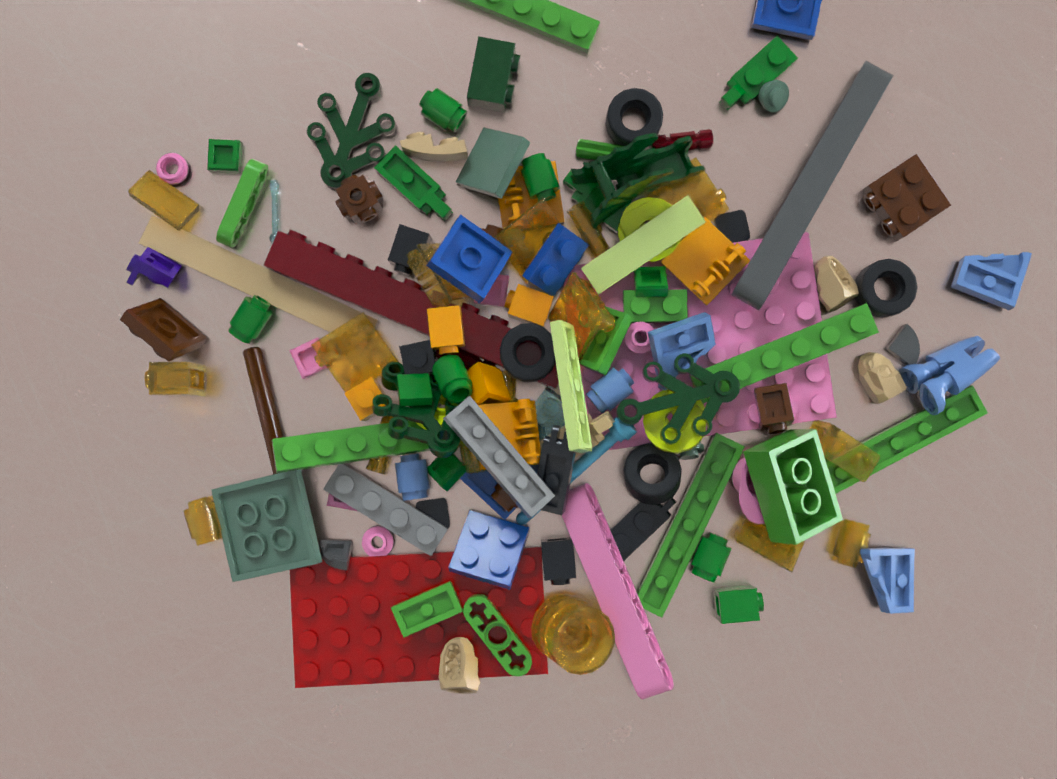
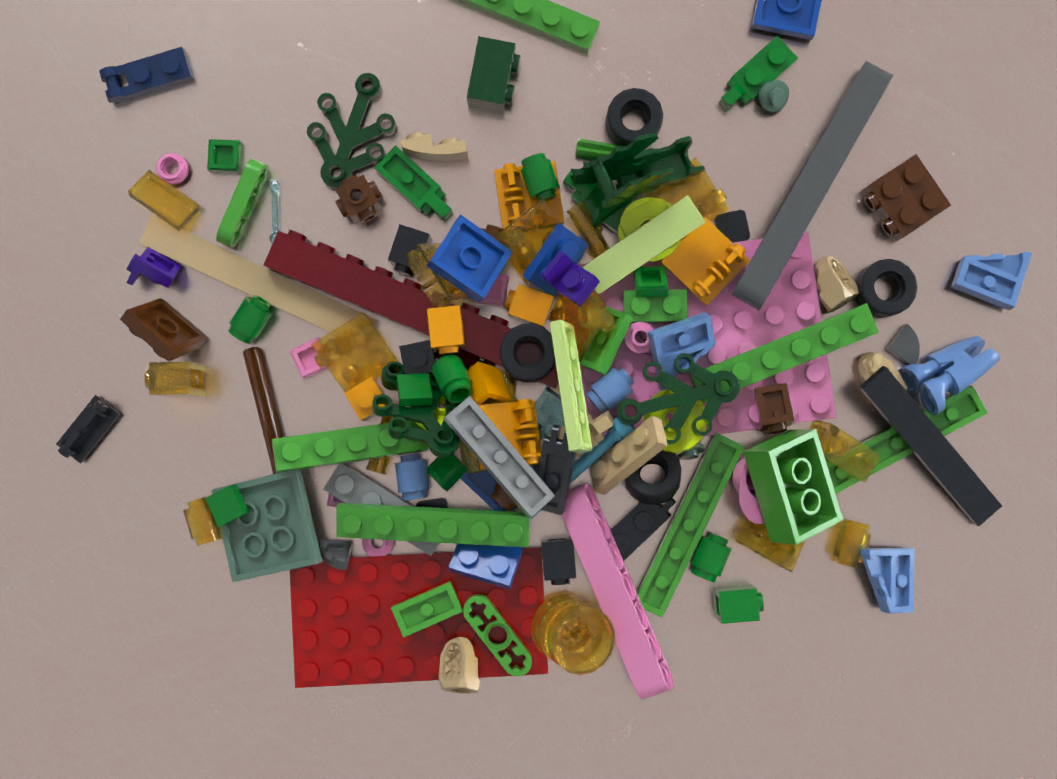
(87, 429): none -> black hinge
(147, 75): none -> dark blue plate
(227, 505): none -> green tile
(432, 525): none -> bright green plate
(442, 110): green brick -> none
(493, 162): sand green tile -> none
(569, 279): none -> dark purple bracket
(628, 455): none -> tan plate
(703, 139): dark red axle -> none
(930, 446): none -> black tile

